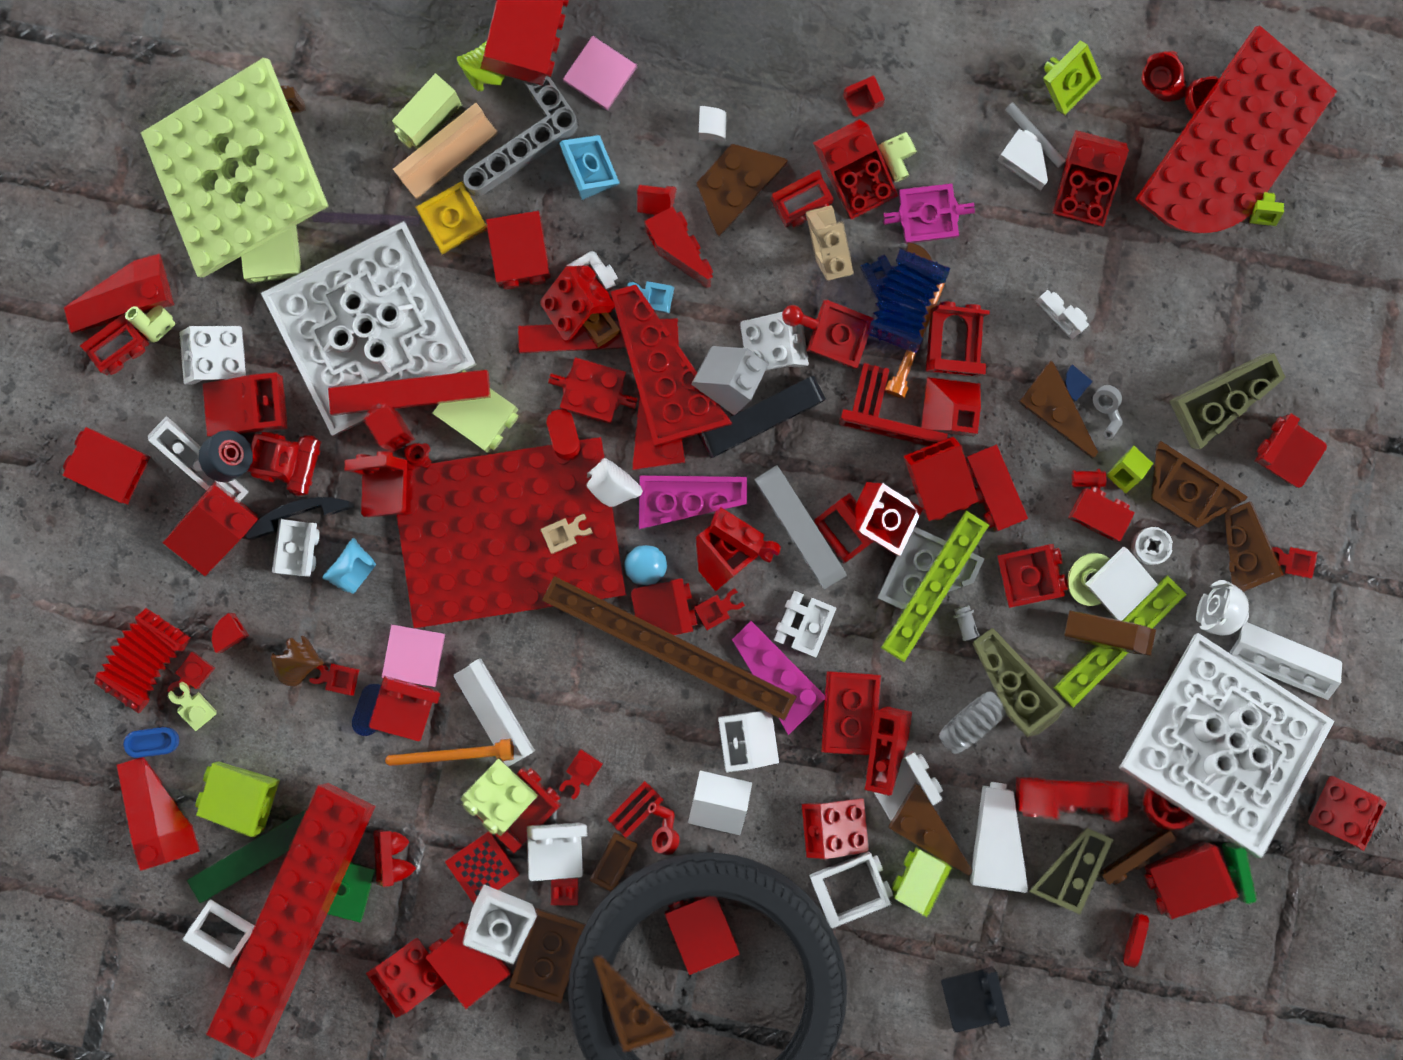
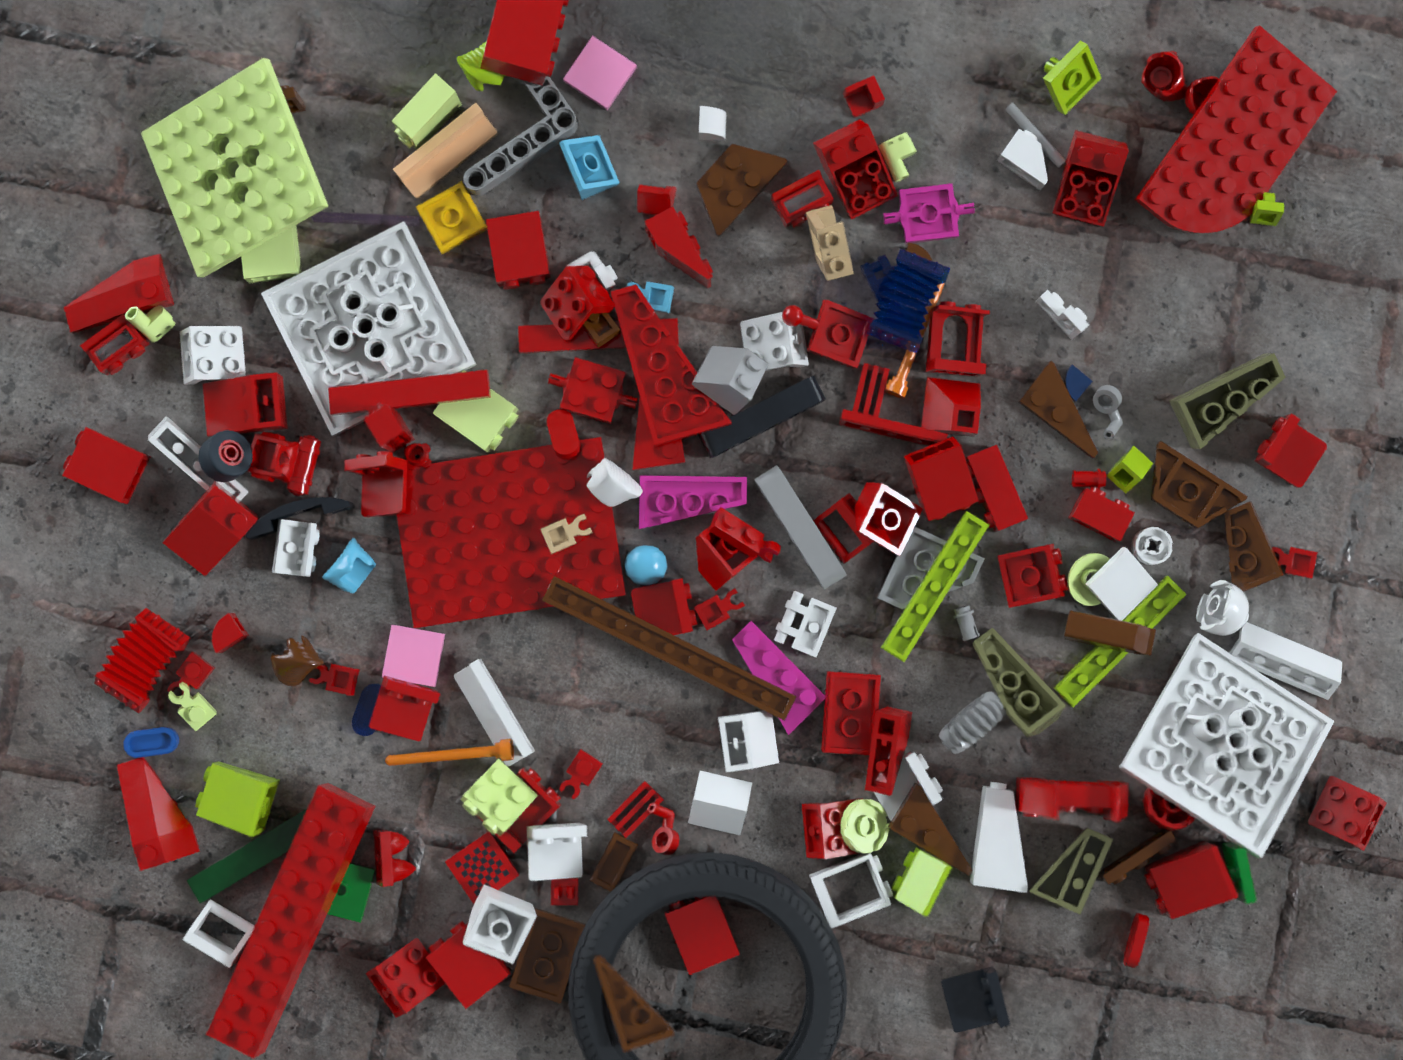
(864, 826): none -> yellowish green tile

